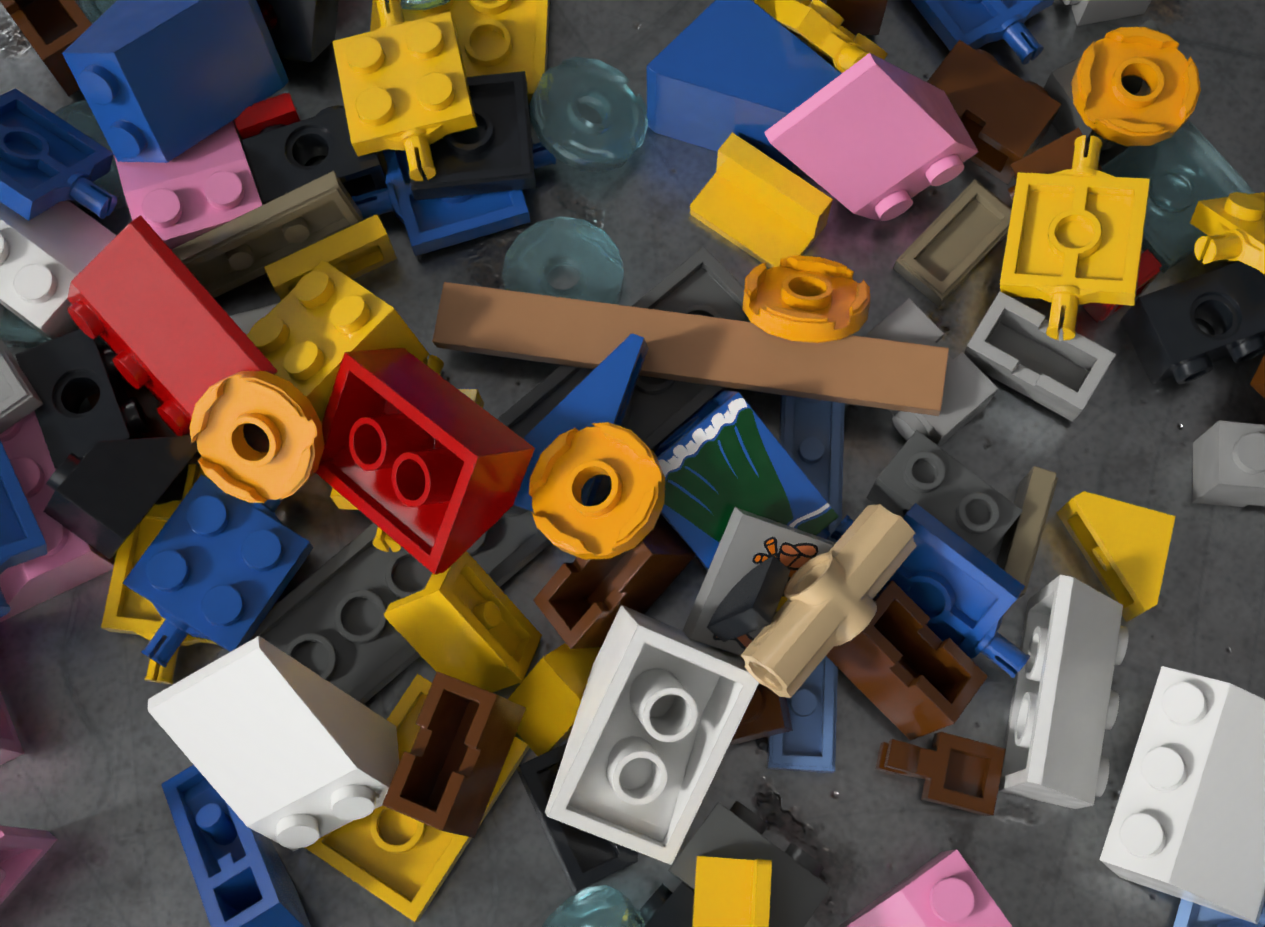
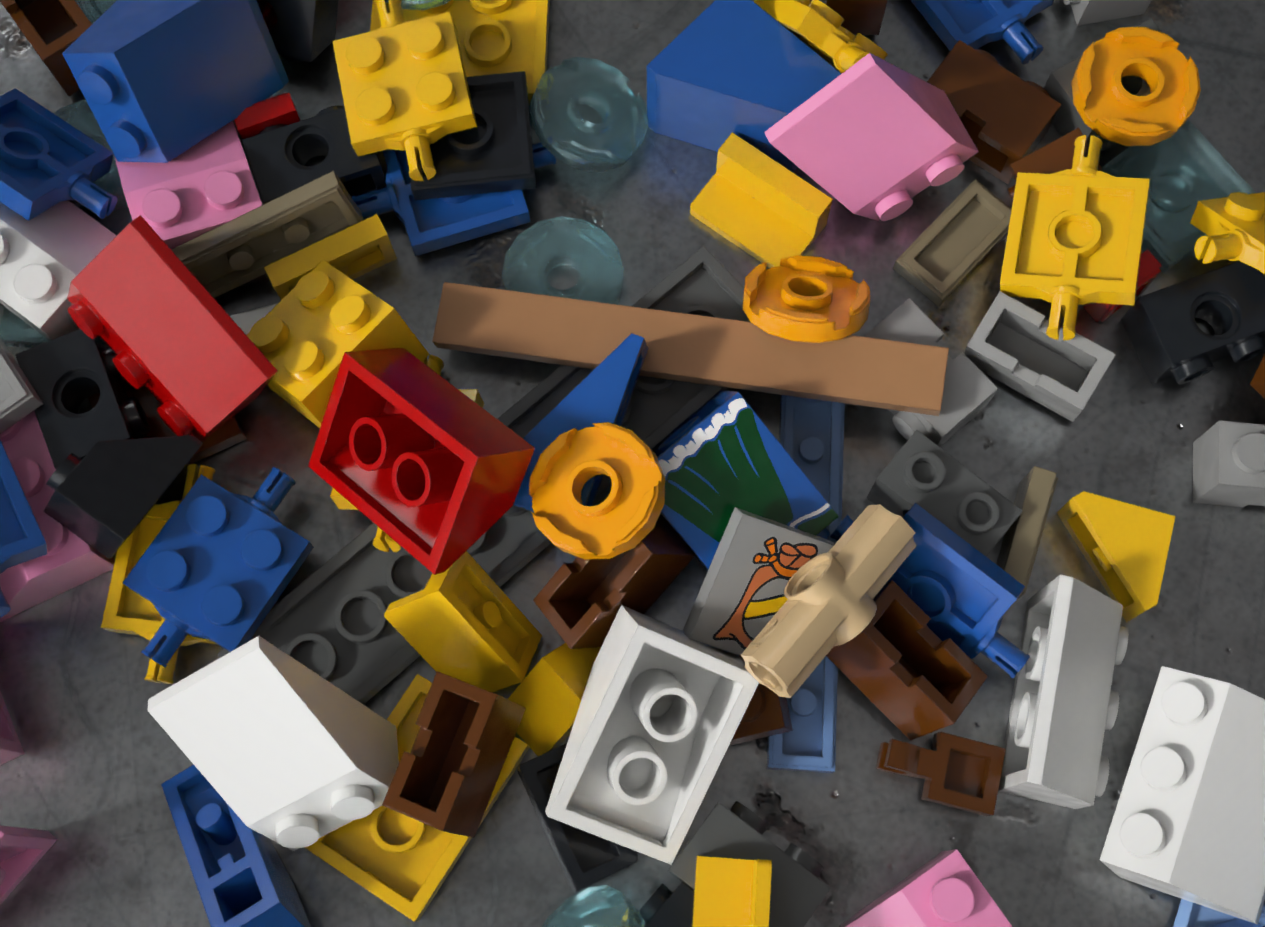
(284, 416): light orange tile -> none
(751, 601): black tile -> none

